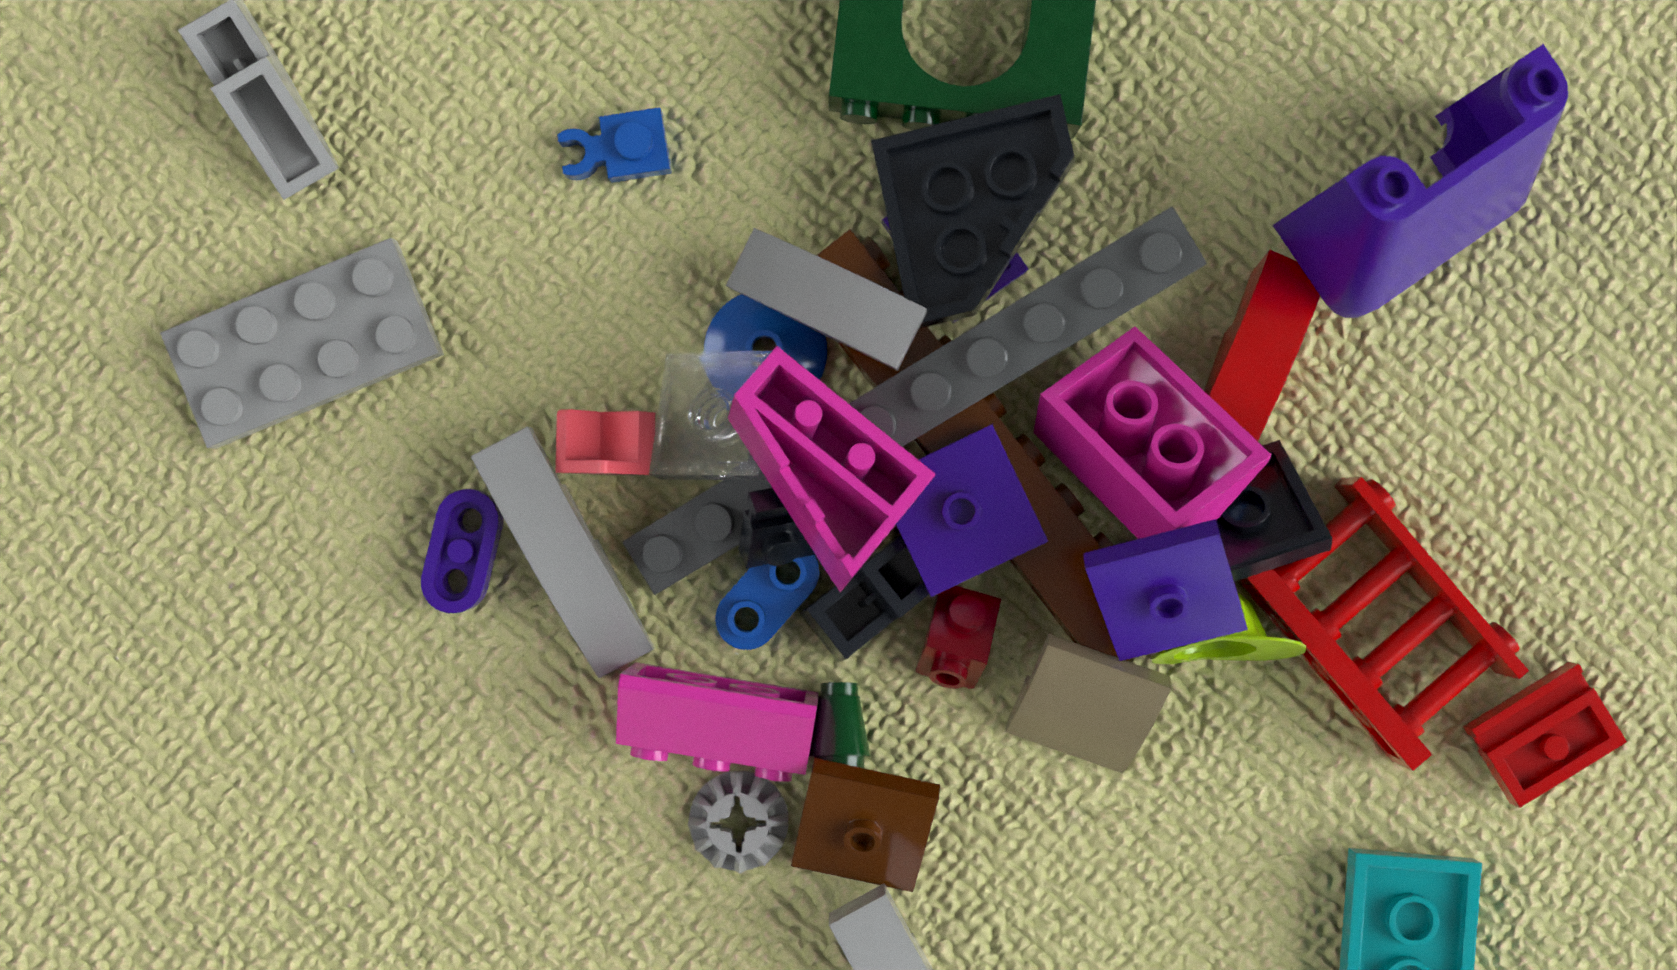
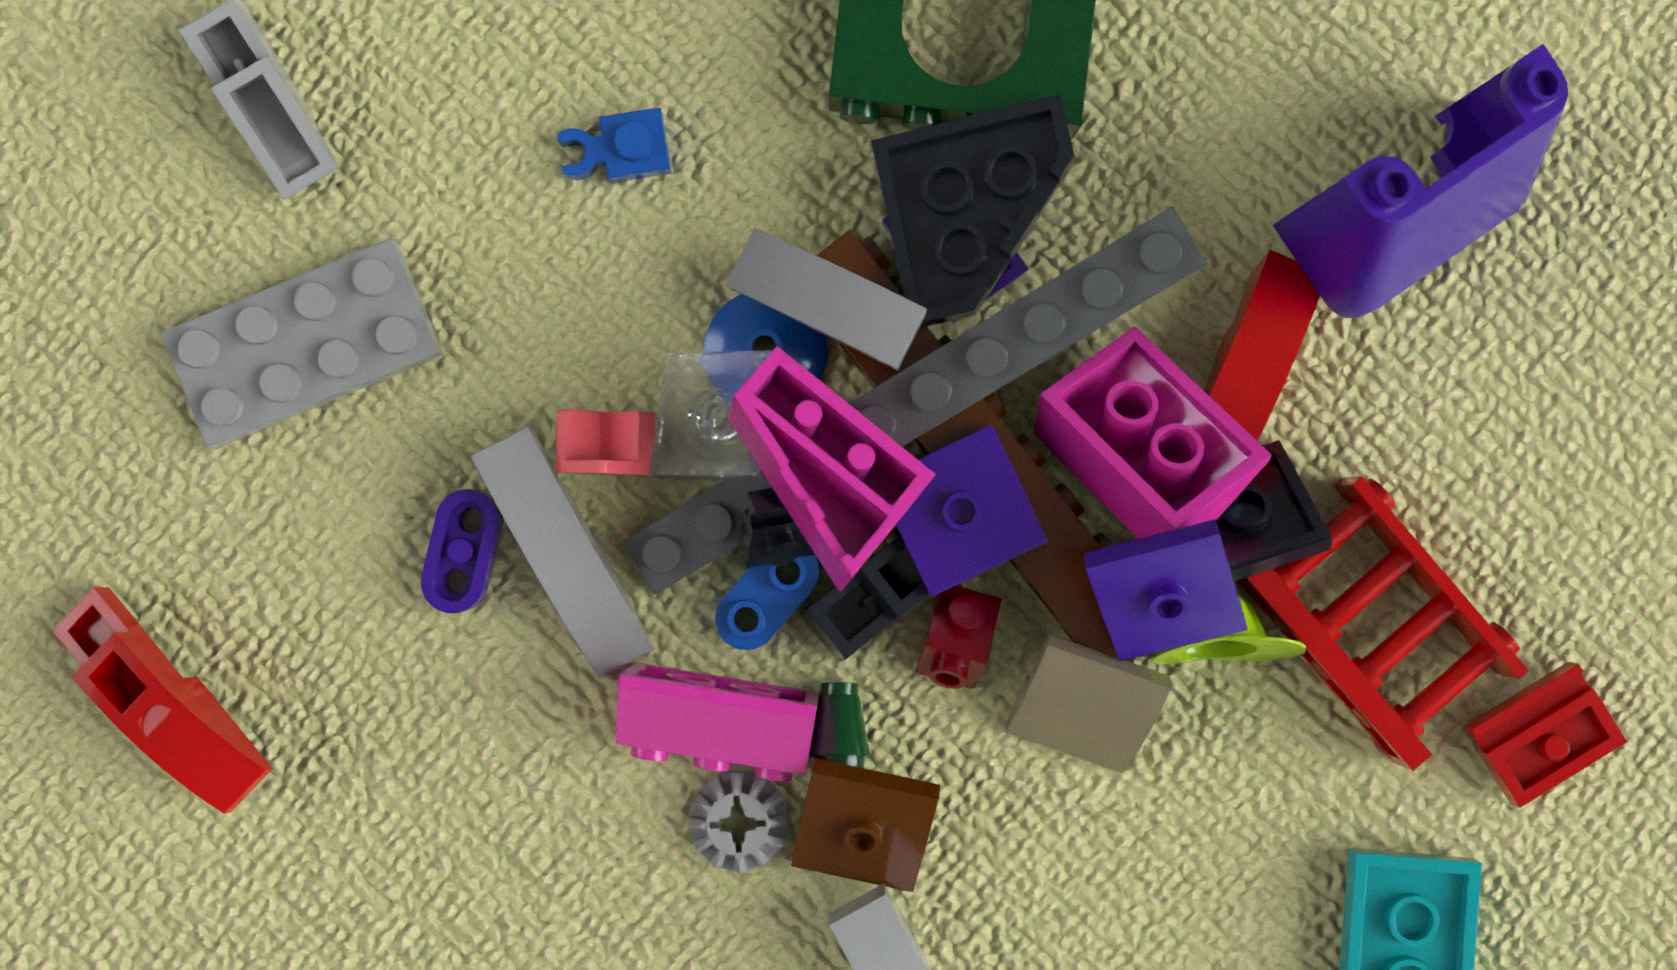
(156, 707): none -> red slope

